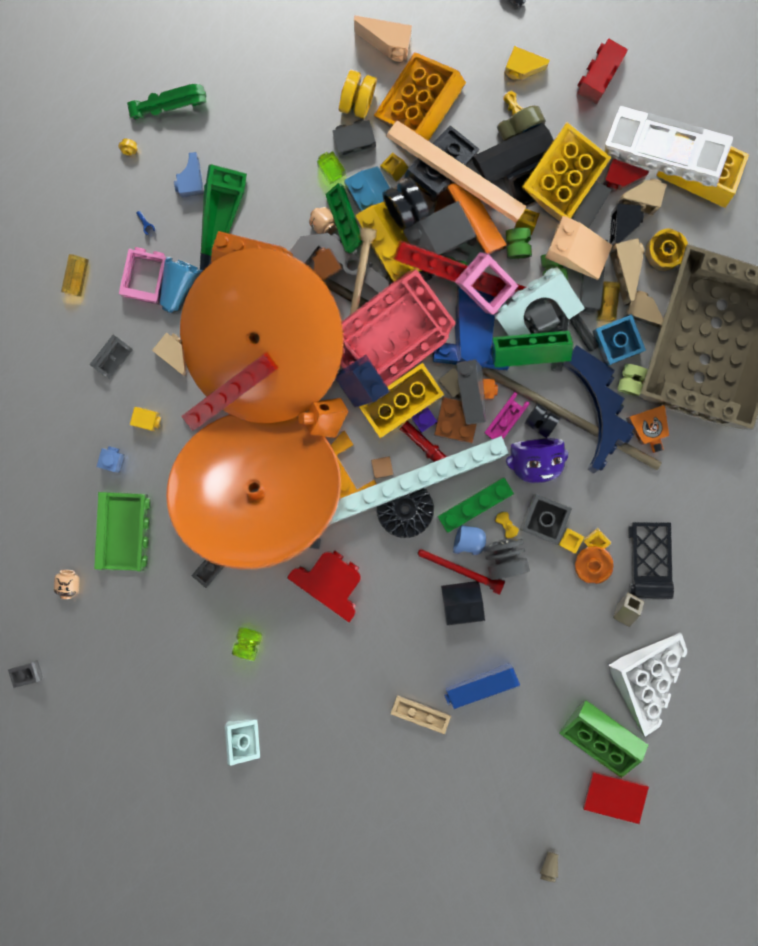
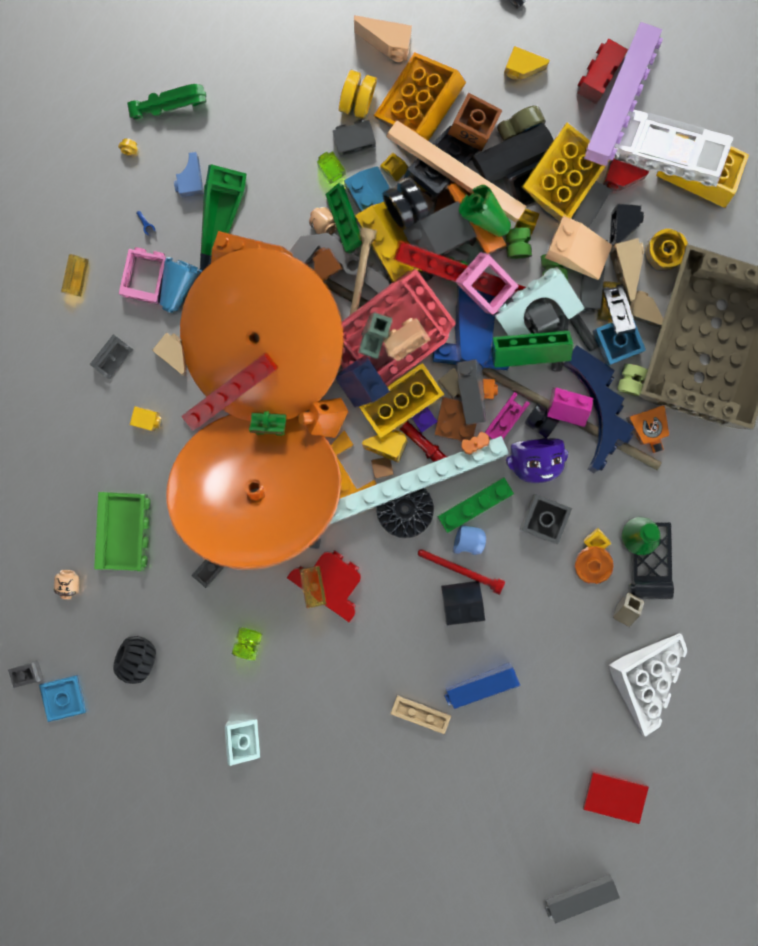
(62, 698): none -> dark azure tile
(110, 459): medium blue brick -> none
(134, 660): none -> black wheel
(267, 423): none -> green hips
(312, 586): none -> clear yellow brick
(374, 332): none -> sand green brick
(389, 446): none -> yellow slope
(406, 339): none -> light nougat slope
(475, 121): none -> dark orange brick
(475, 443): none -> orange piece
(485, 211): none -> green cone
(506, 559): dark grey wheel -> none
(510, 99): yellow piece -> none
(510, 530): yellow piece -> none
(550, 867): dark tan cone -> none
(569, 406): none -> dark pink slope
(571, 540): yellow plate -> none
(582, 899): none -> dark grey brick
(604, 739): bright green slope -> none
(619, 310): none -> plate
(623, 94): none -> lavender brick
(641, 535): none -> green cone
(647, 194): tan slope -> none

